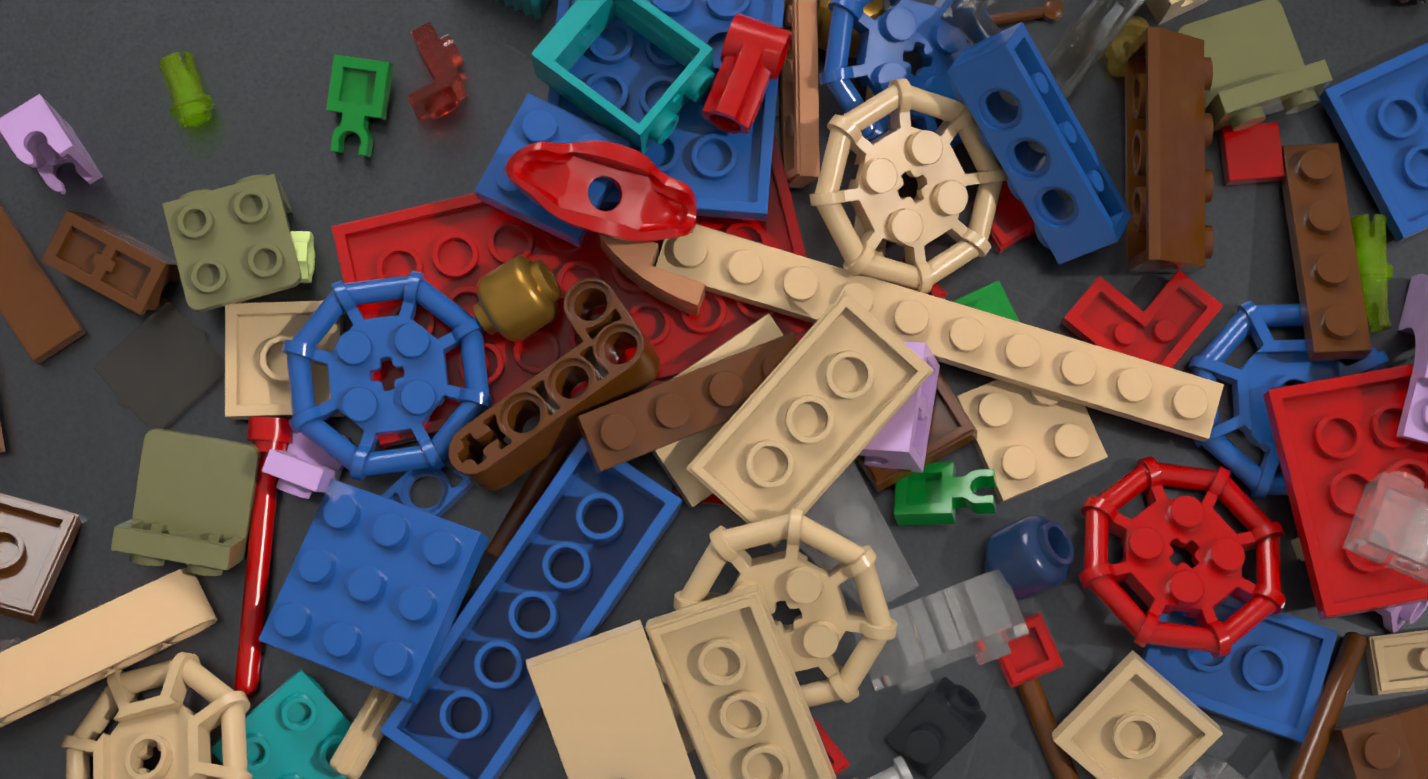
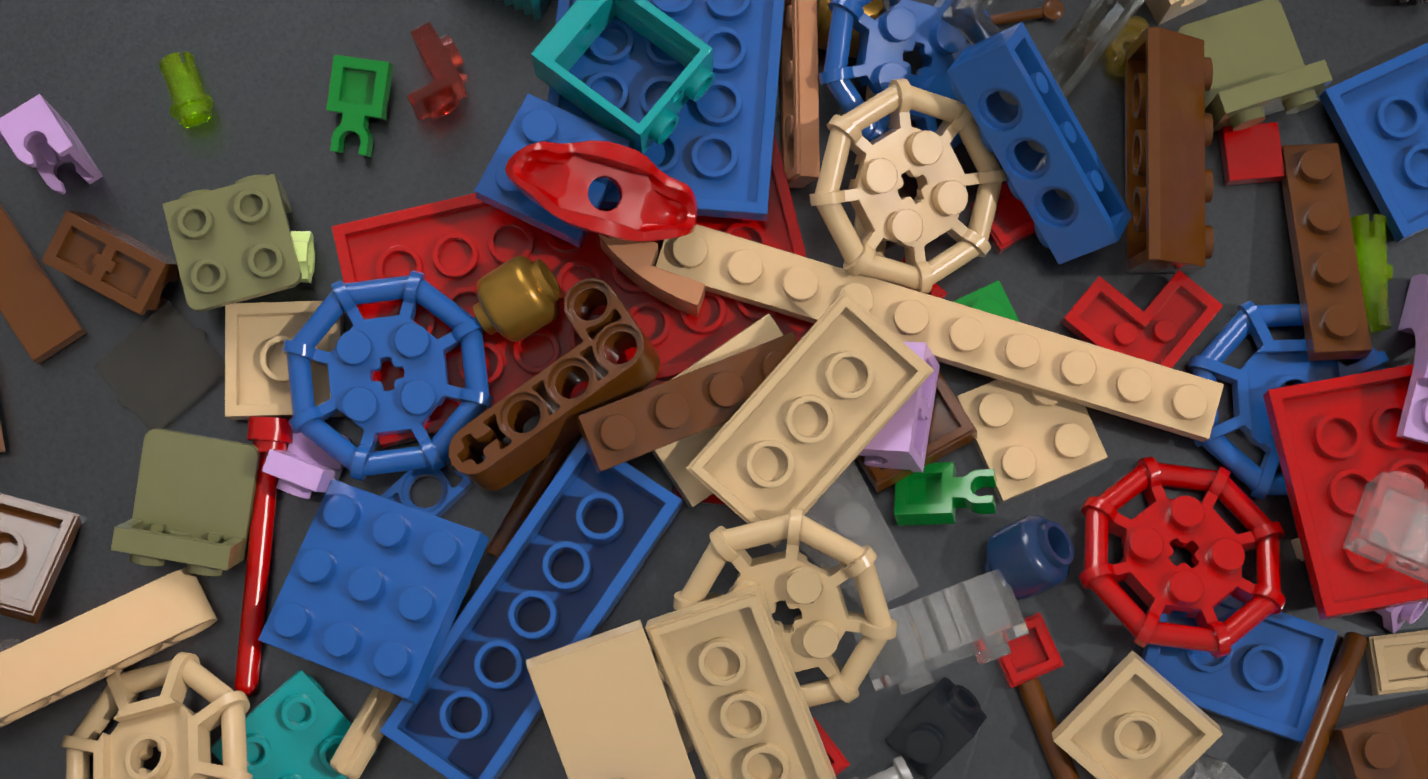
(749, 59): red piece -> none

